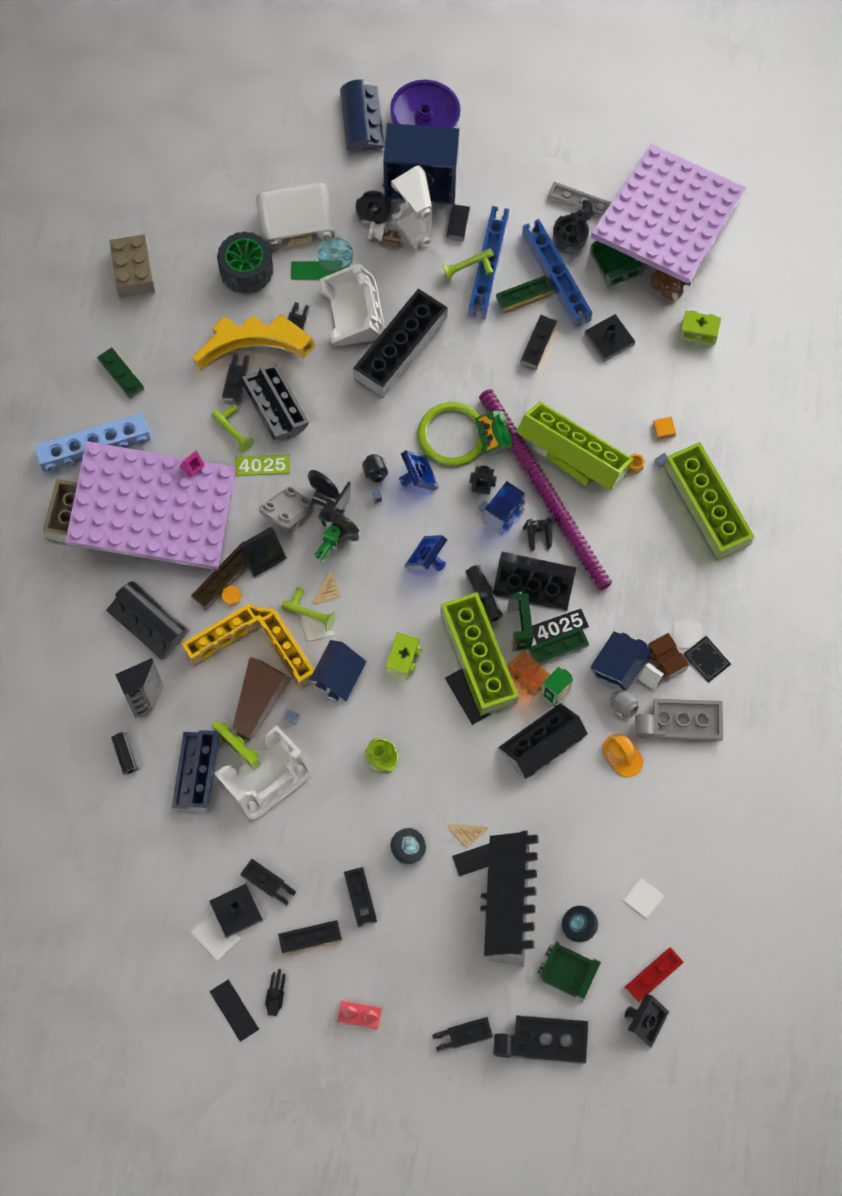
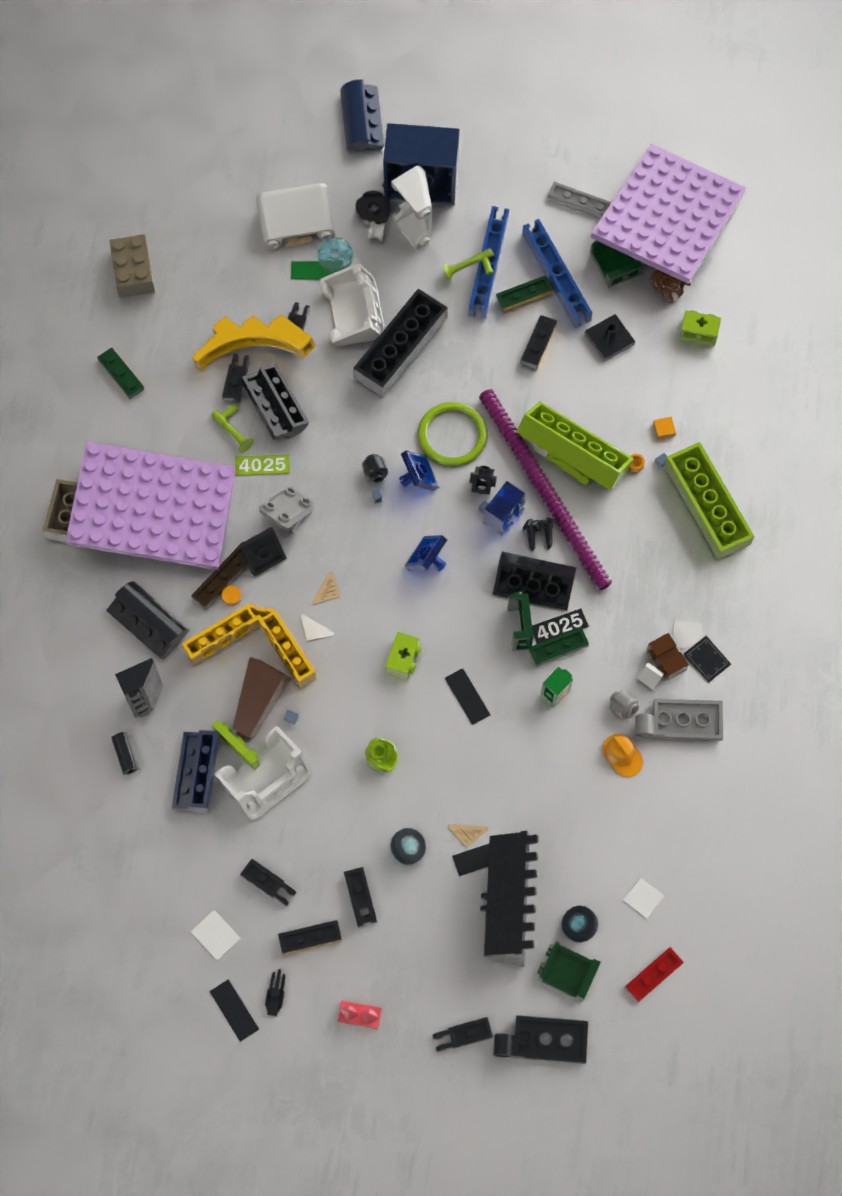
(99, 434): light blue brick -> none
(192, 464): dark pink slope -> none
(236, 911): black tile -> none
(245, 262): black wheel -> none
(294, 607): lime piece -> none
(332, 515): black piece -> none
(337, 671): dark blue brick -> none
(392, 239): reddish brown plate -> none
(425, 105): dark purple dish -> none
(458, 222): black tile -> none
(479, 583): black piece -> none
(479, 653): lime brick -> none
(493, 432): green brick -> none
(527, 673): clear orange brick -> none
(543, 740): black slope -> none
(573, 222): black piece -> none
(620, 660): dark blue brick -> none
(646, 1020): black tile -> none

